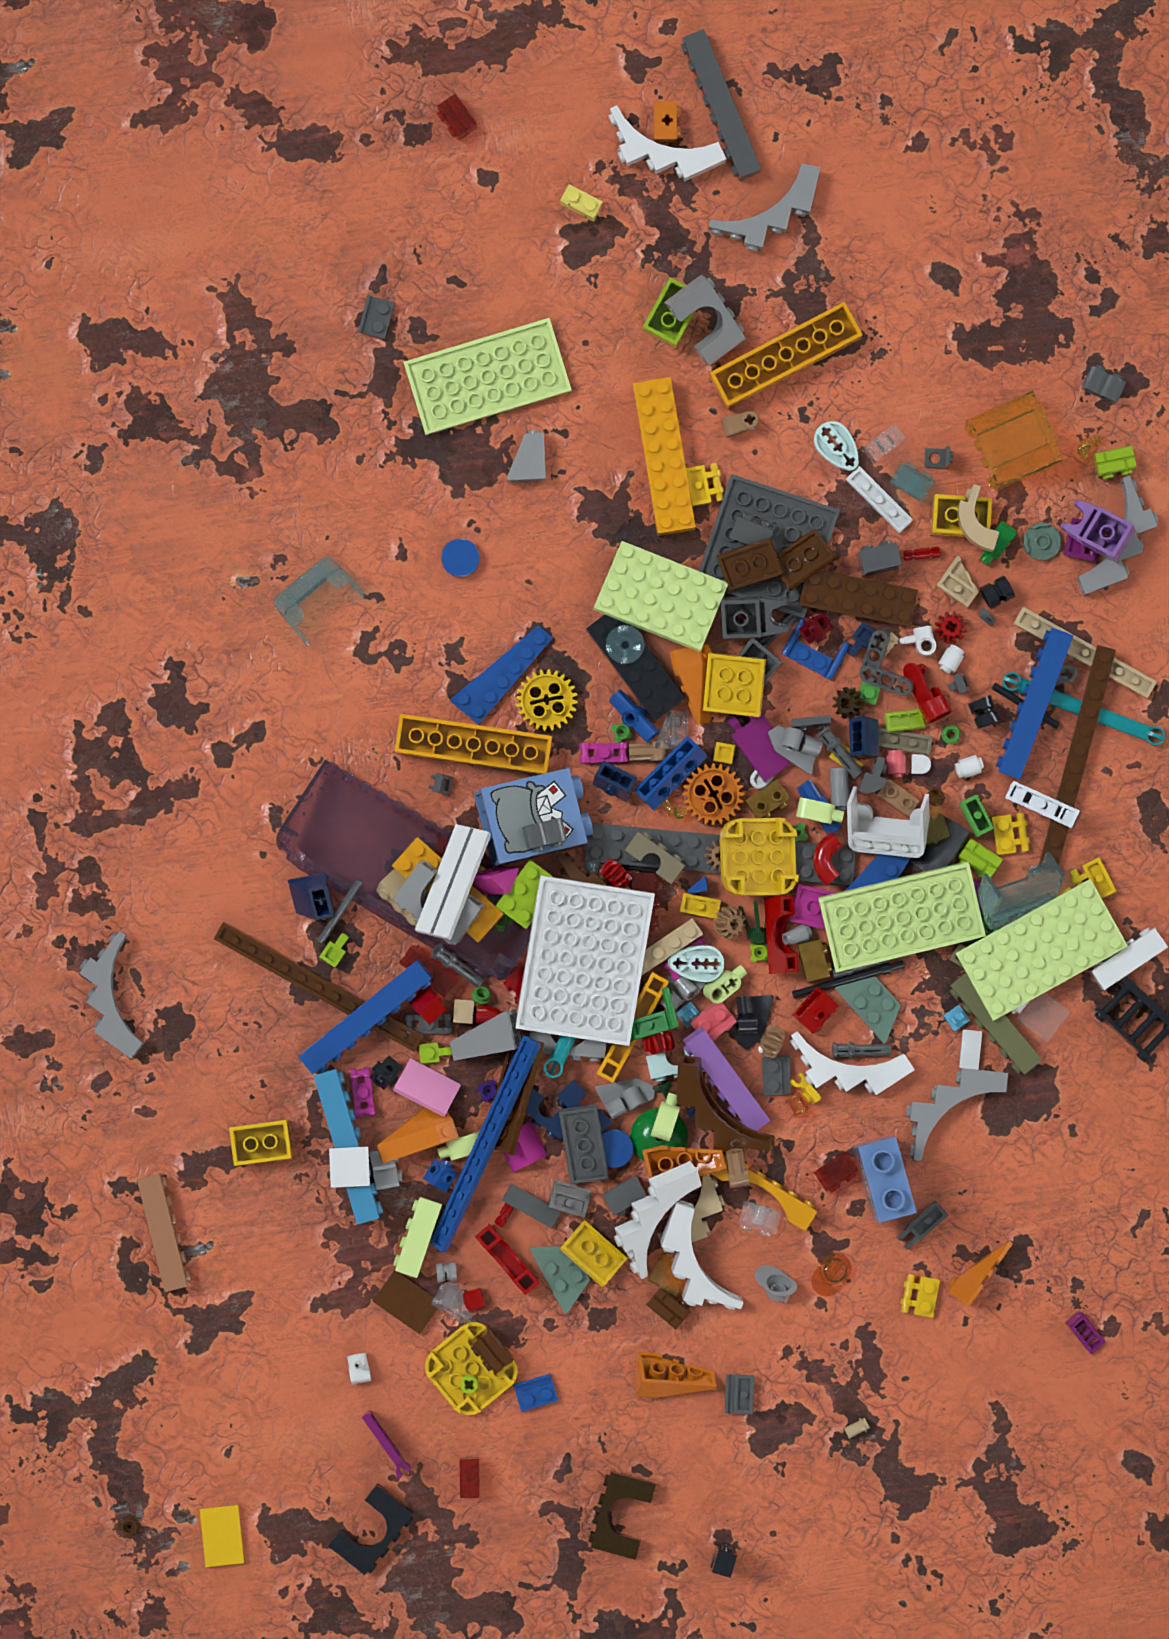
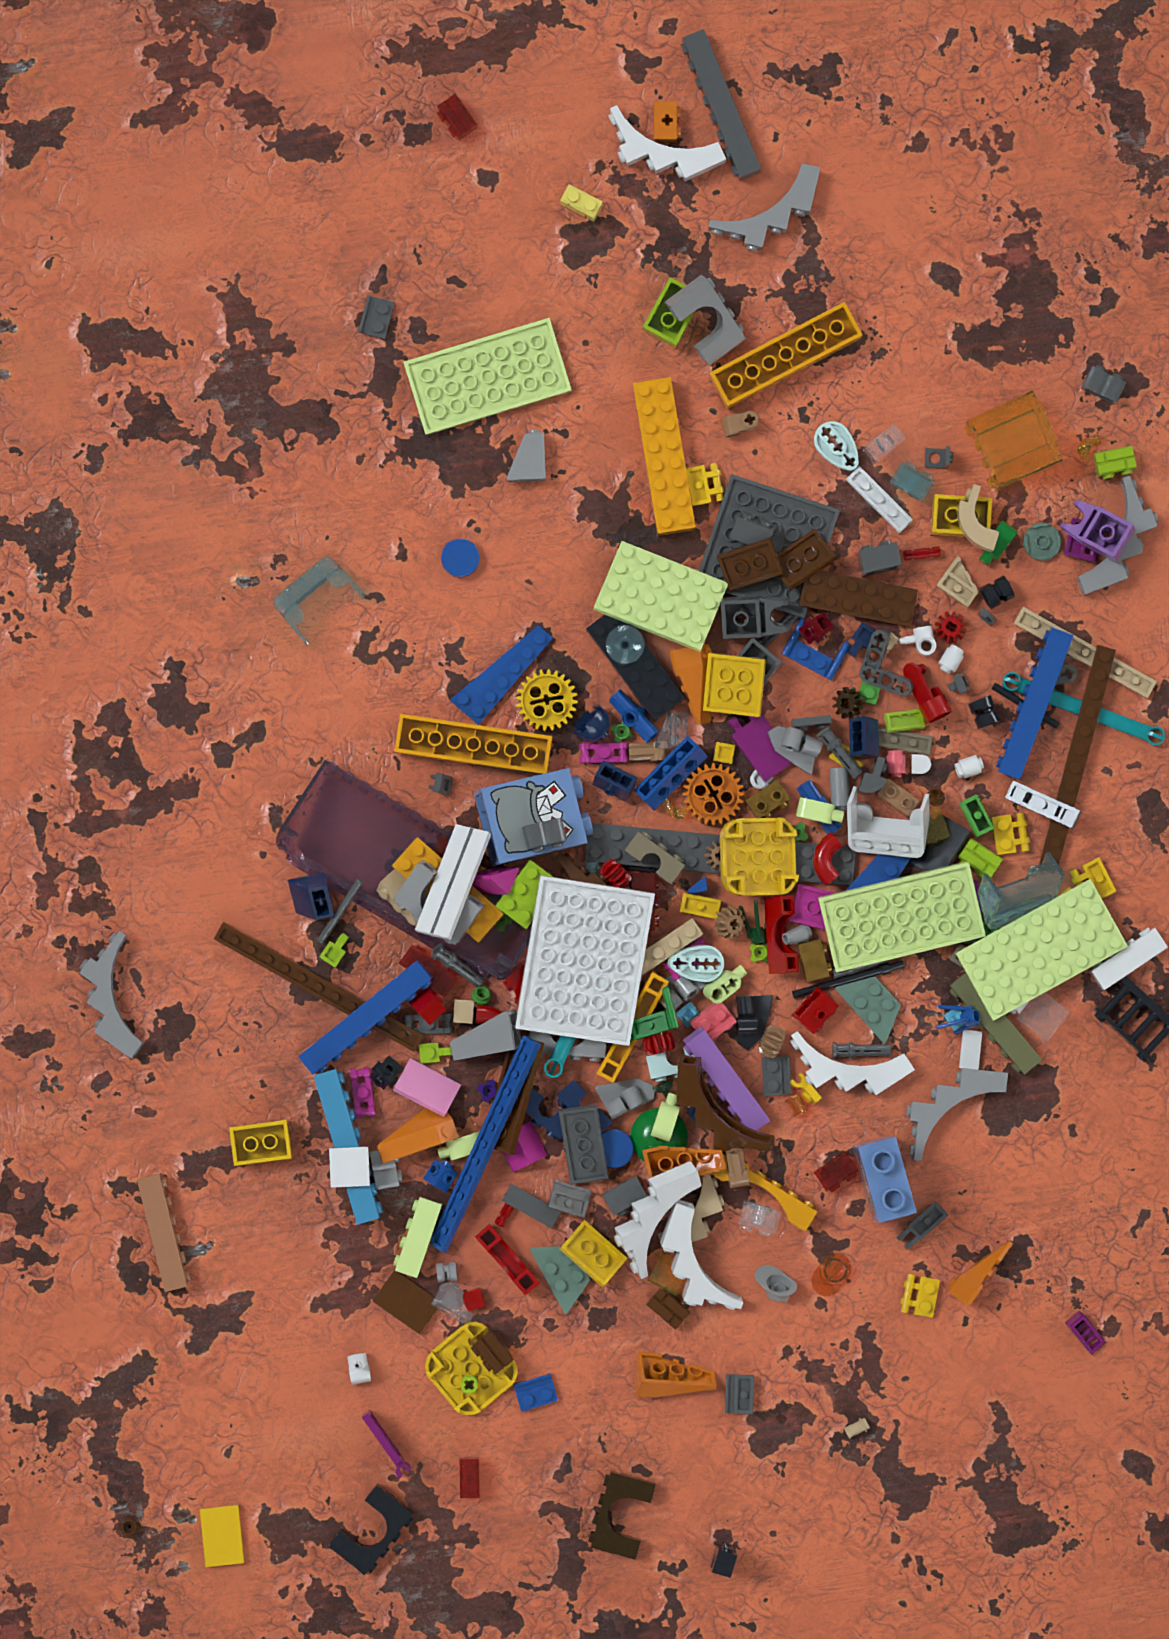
(593, 725): none -> dark blue cylinder
(957, 734): bright green plate -> none
(969, 1017): none -> blue plant

